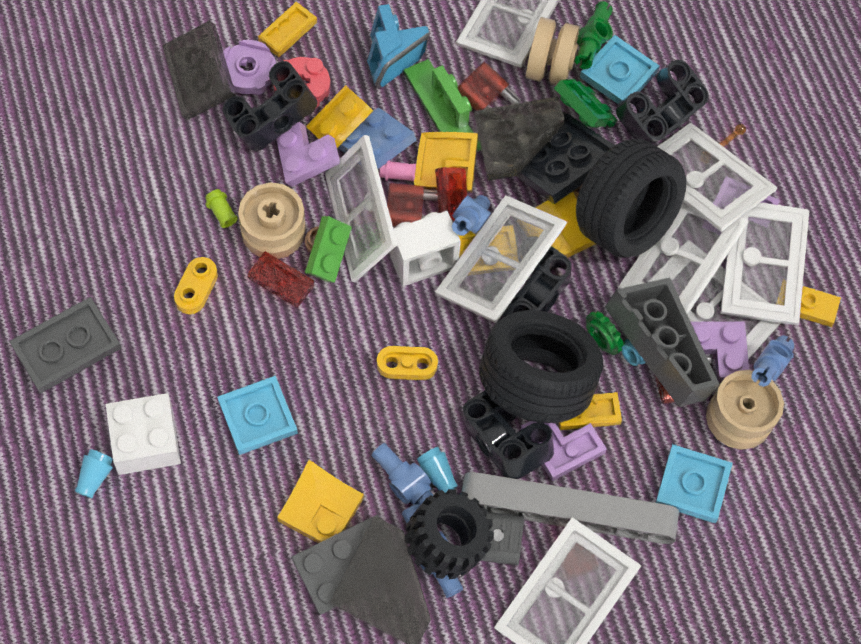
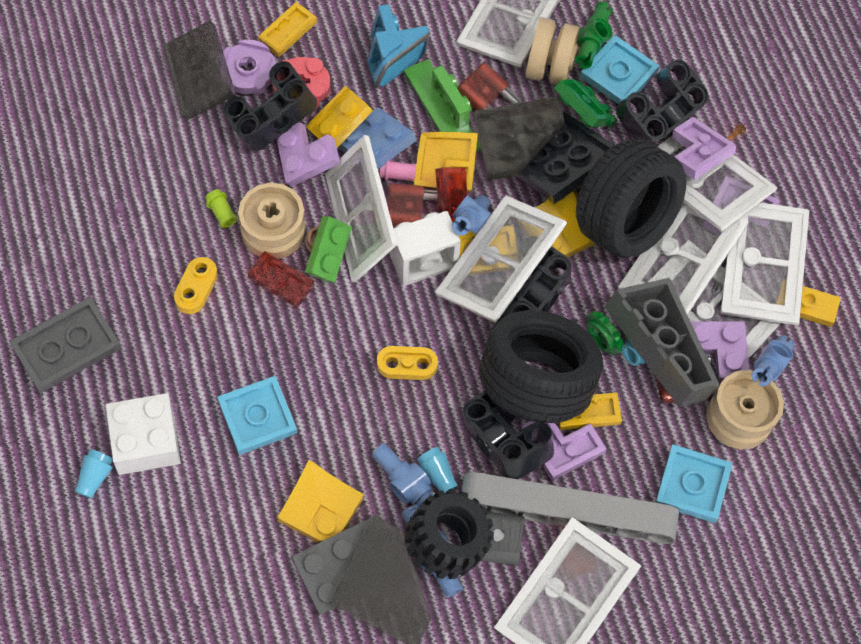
(703, 145): none -> lavender plate

